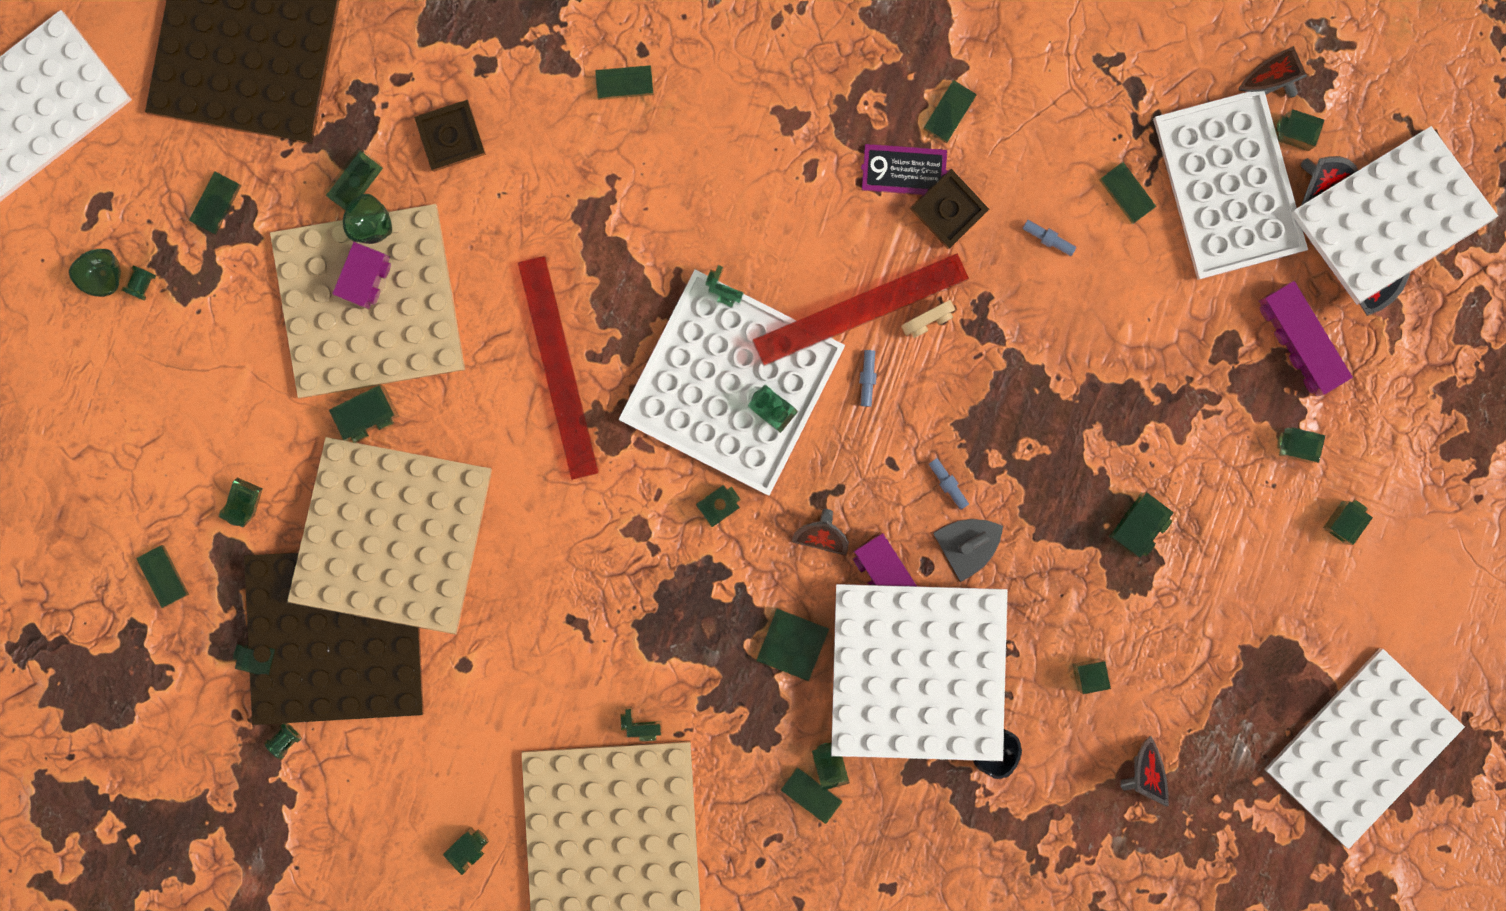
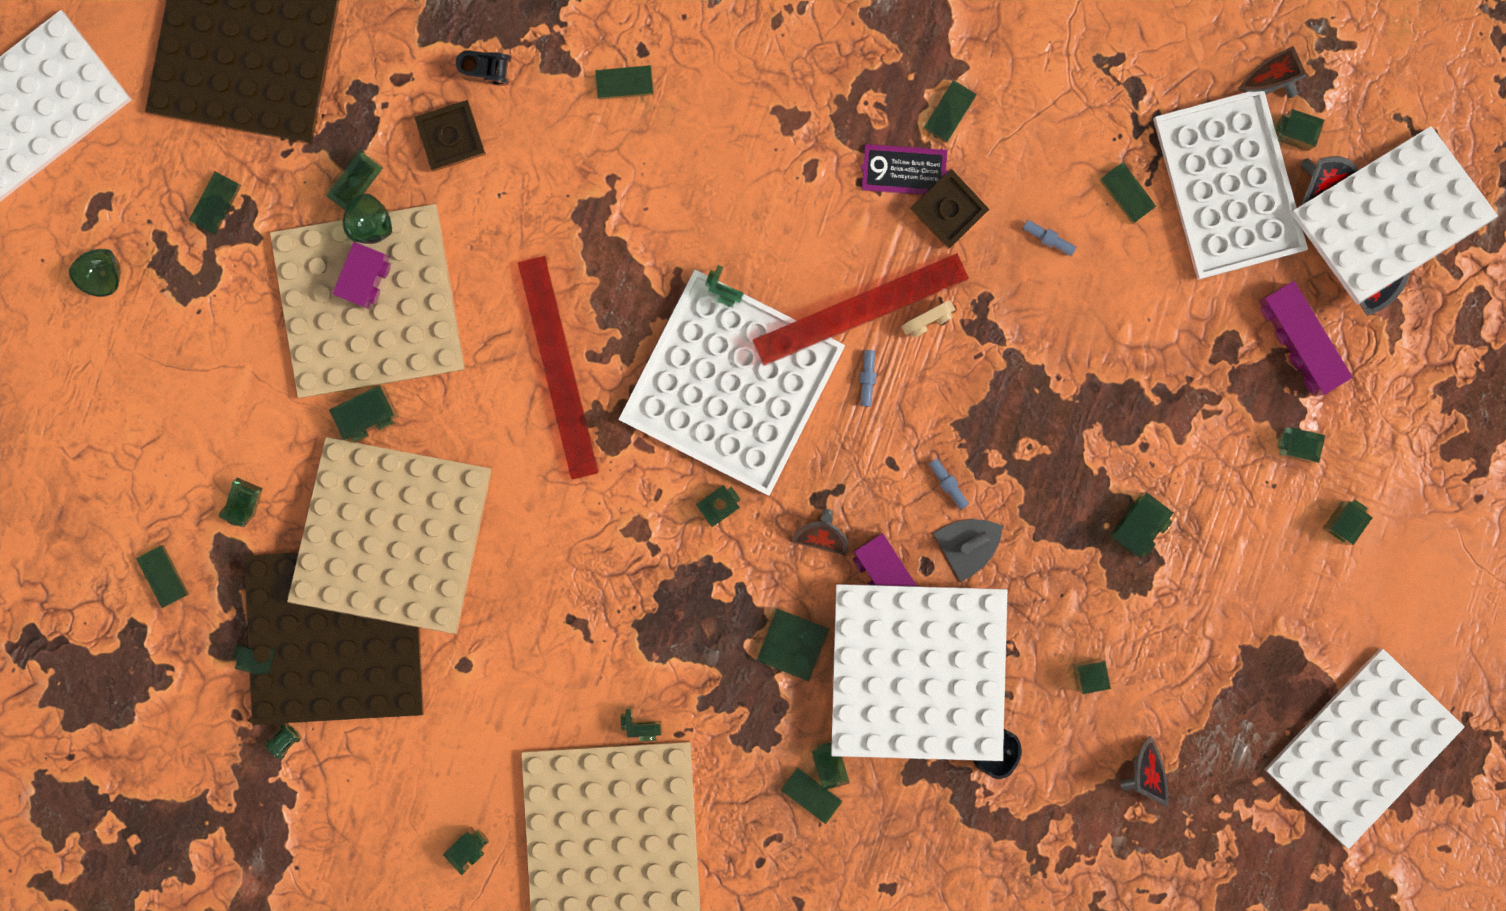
(138, 282): clear green bush -> none
(486, 67): none -> black piece
(772, 408): clear green bracket -> none

